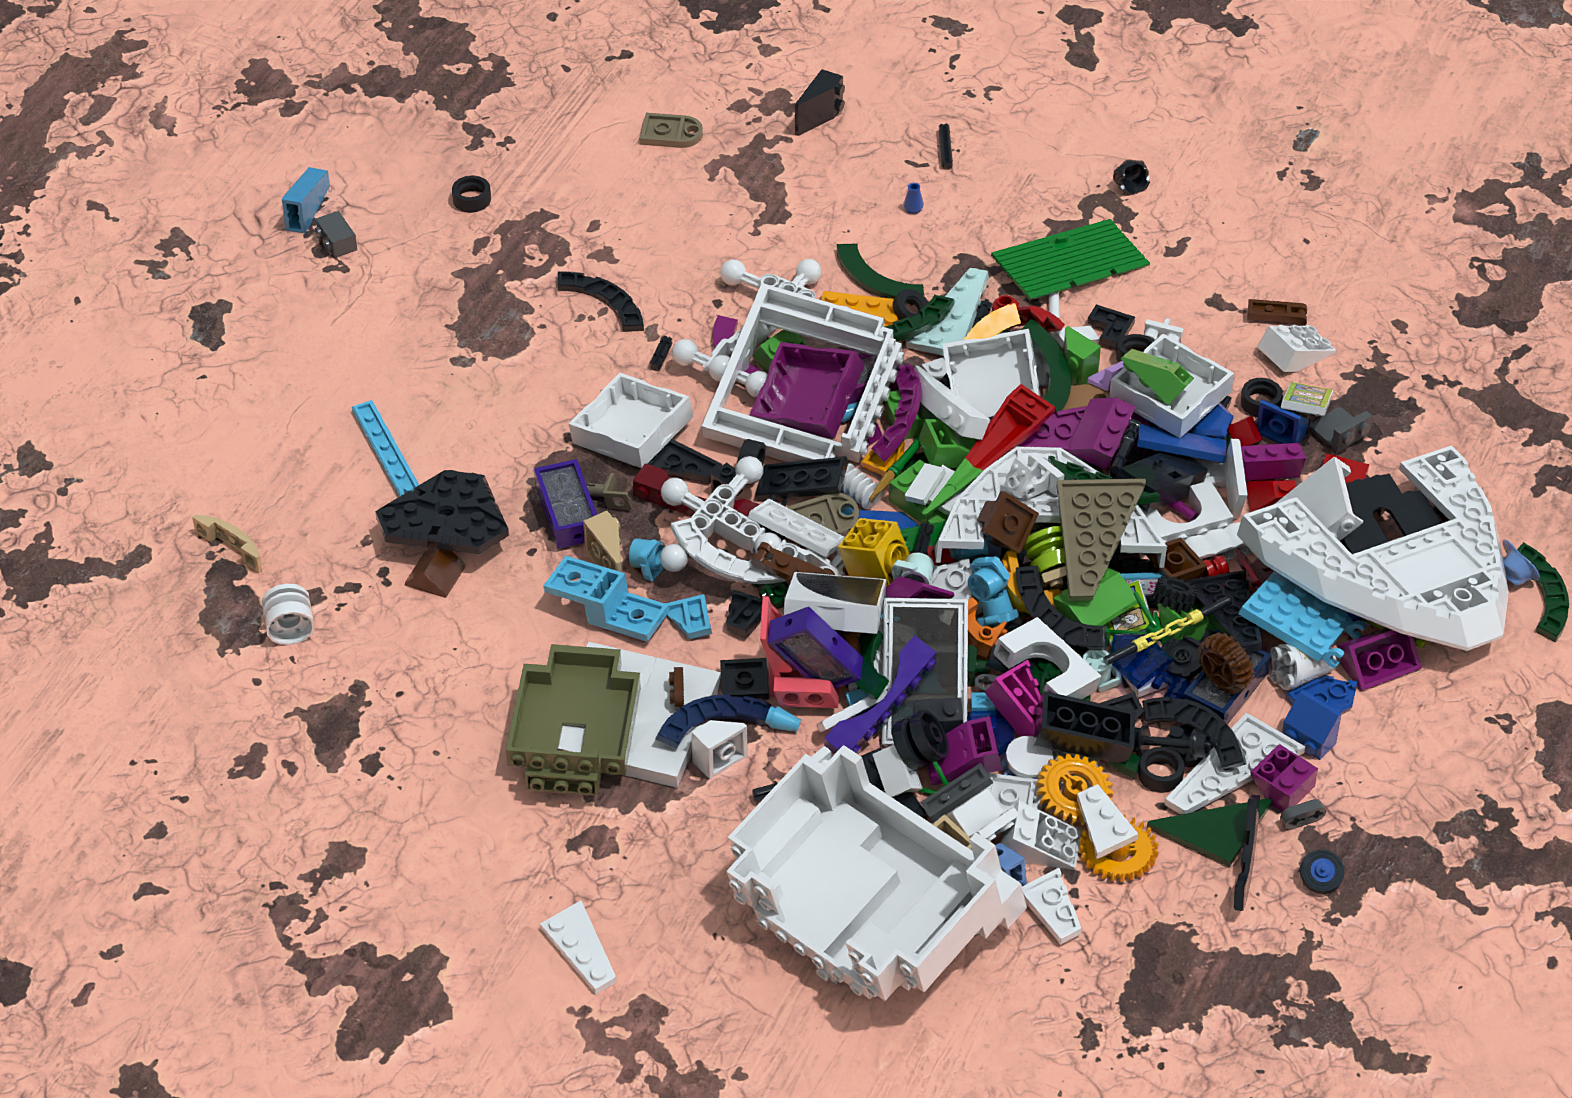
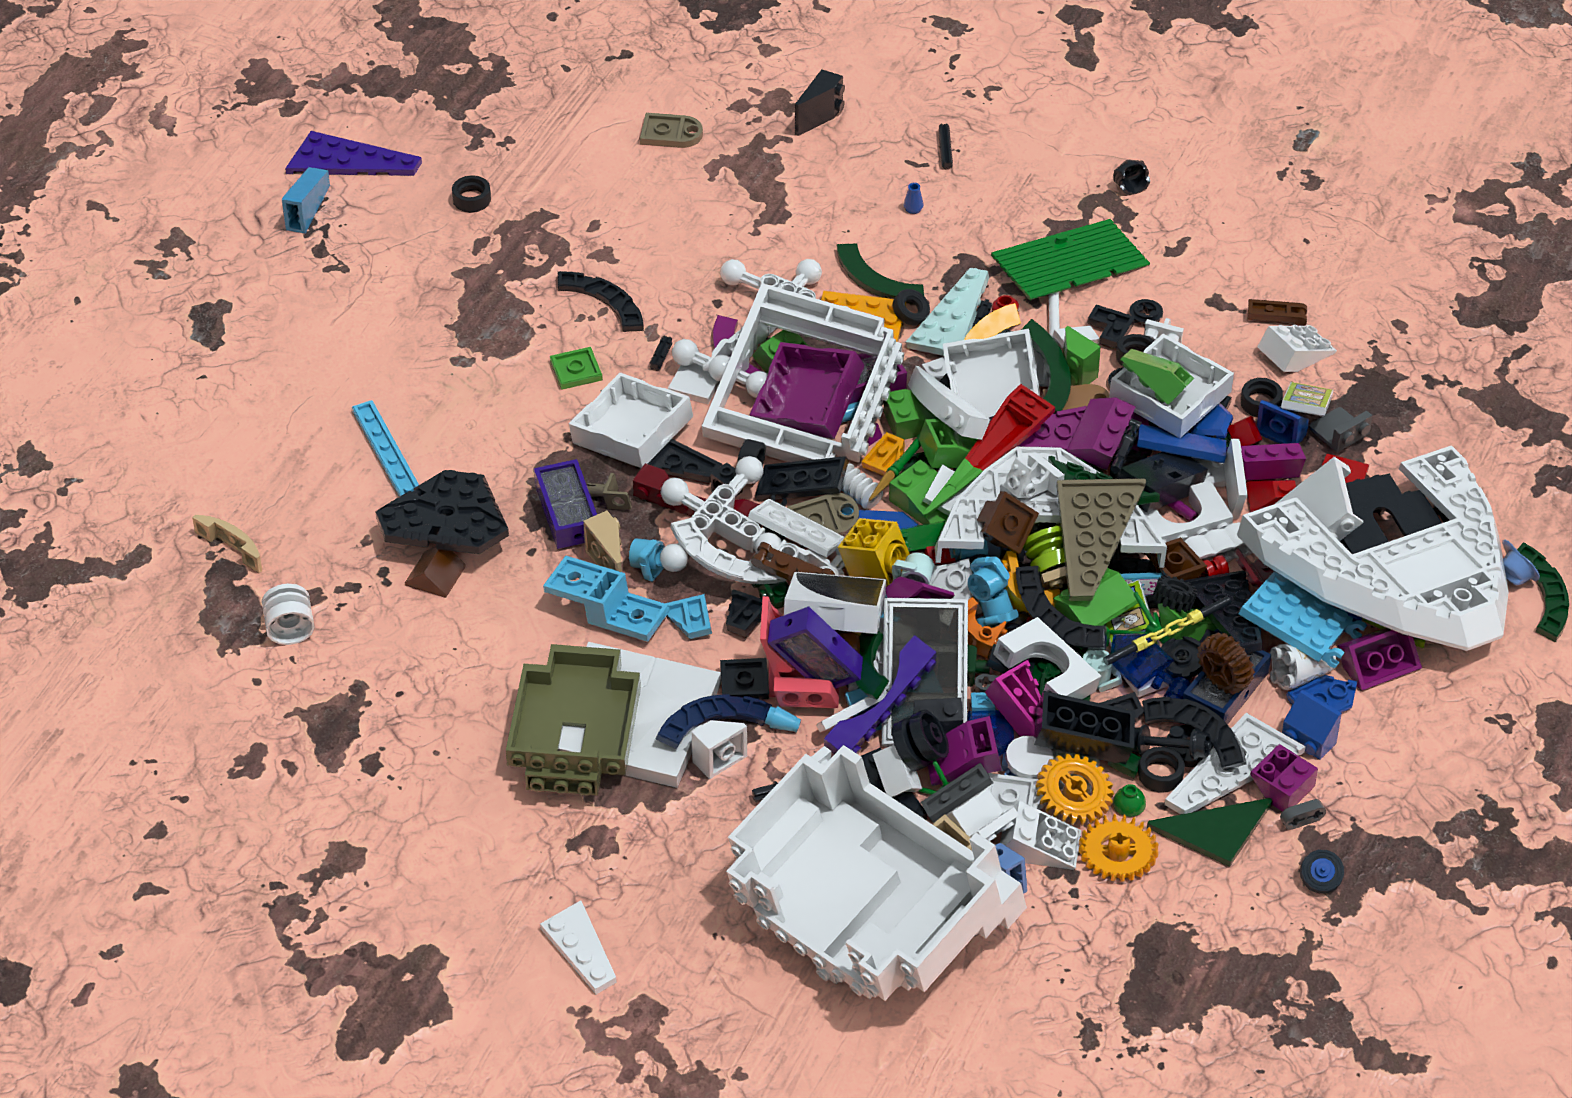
(336, 234): dark grey brick -> none
(350, 157): none -> dark purple wing
(576, 368): none -> bright green tile
(677, 680): reddish brown plate -> none
(694, 383): none -> white tile
(911, 390): magenta tile -> none
(923, 539): black axle -> none
(925, 484): white tile -> none
(927, 317): dark green tile -> none
(1041, 316): red slope -> none
(1052, 906): white wing -> none
(1103, 378): lavender panel -> none
(1105, 822): white wing -> none
(1129, 801): none -> green brick
(1151, 307): none -> black gear
(1244, 879): black tile -> none

